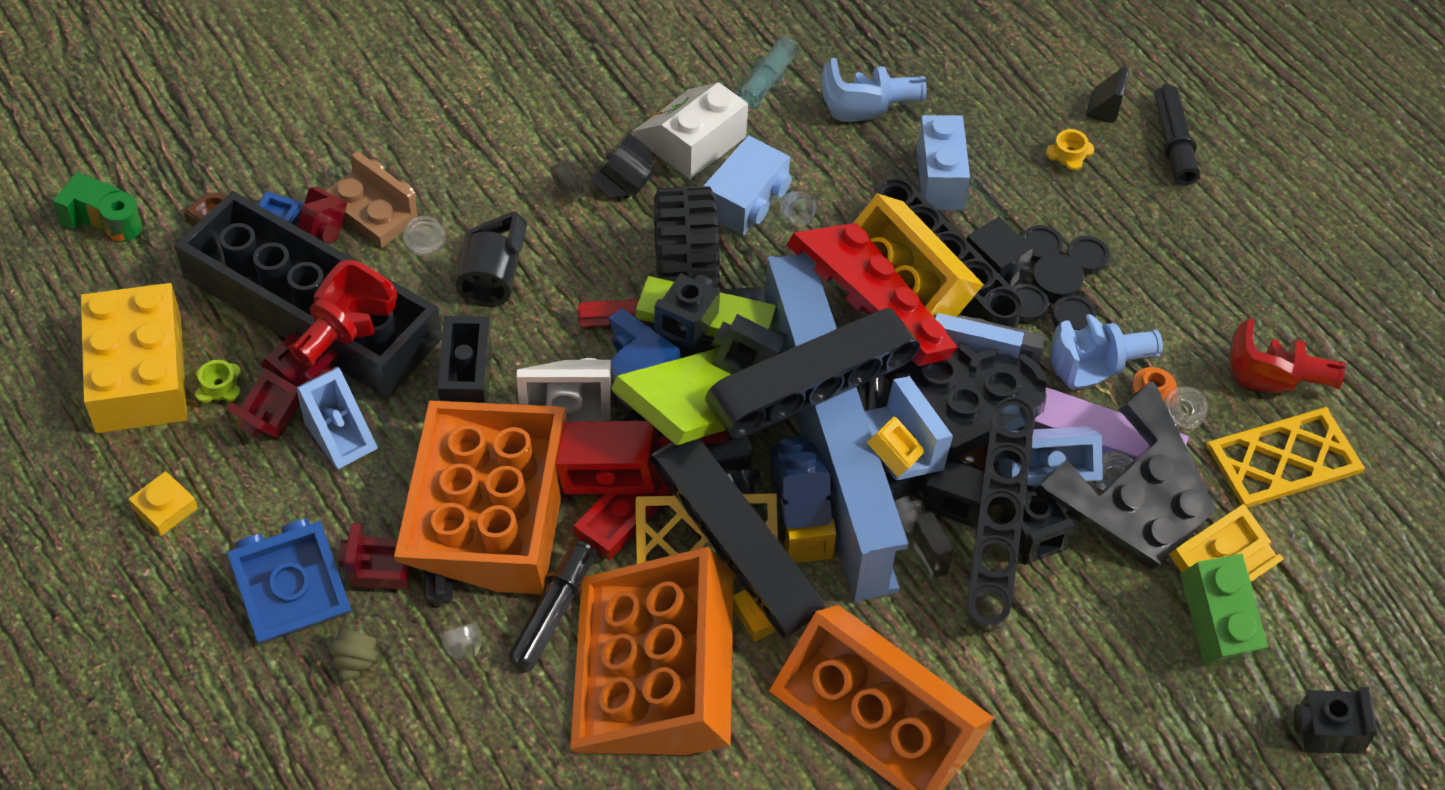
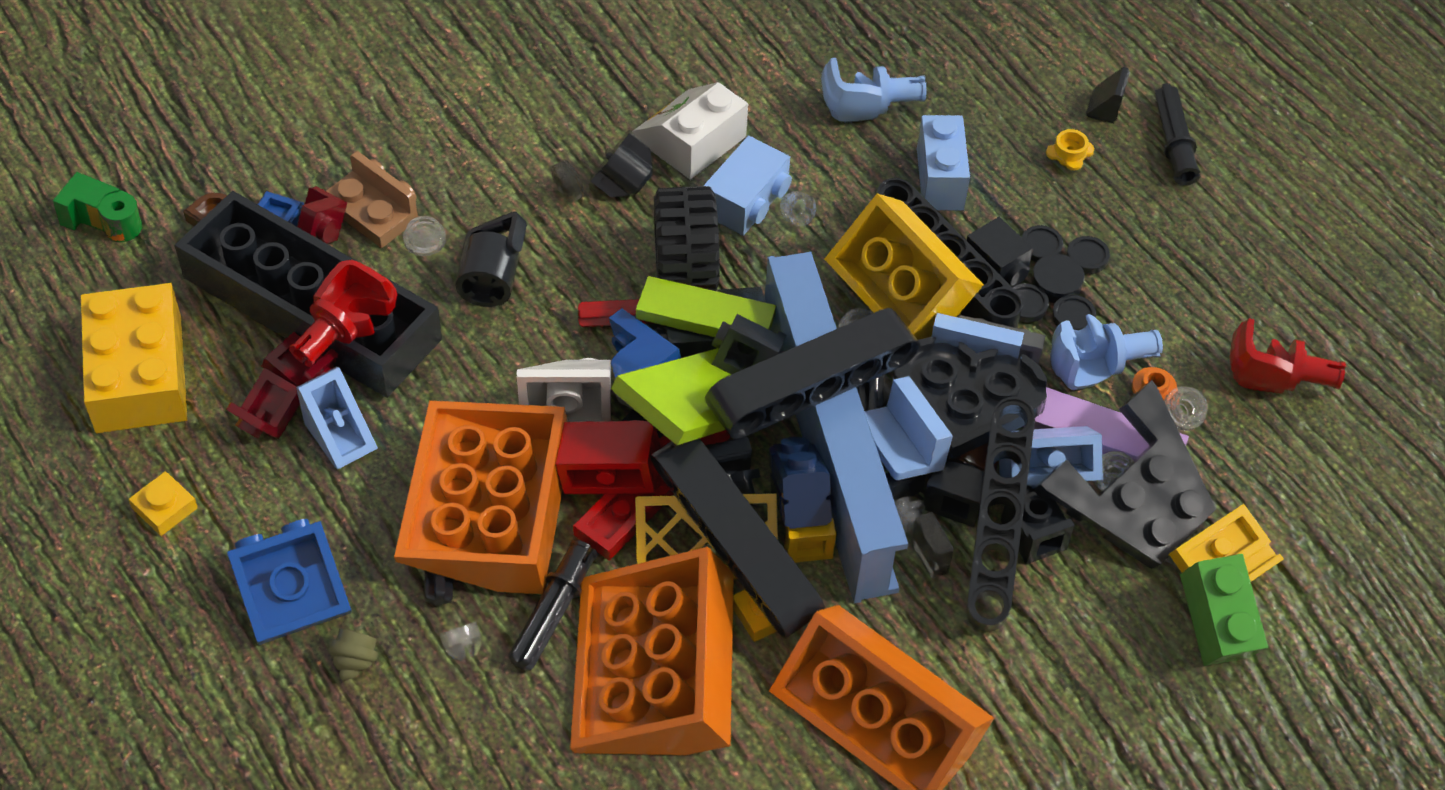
(218, 372): lime plate -> none
(372, 561): dark red bracket -> none
(465, 359): black brick -> none
(688, 301): black brick -> none
(768, 72): clear light blue pin -> none
(872, 283): red wing -> none
(896, 446): yellow tile -> none
(1278, 486): yellow window -> none
(1336, 721): black brick -> none

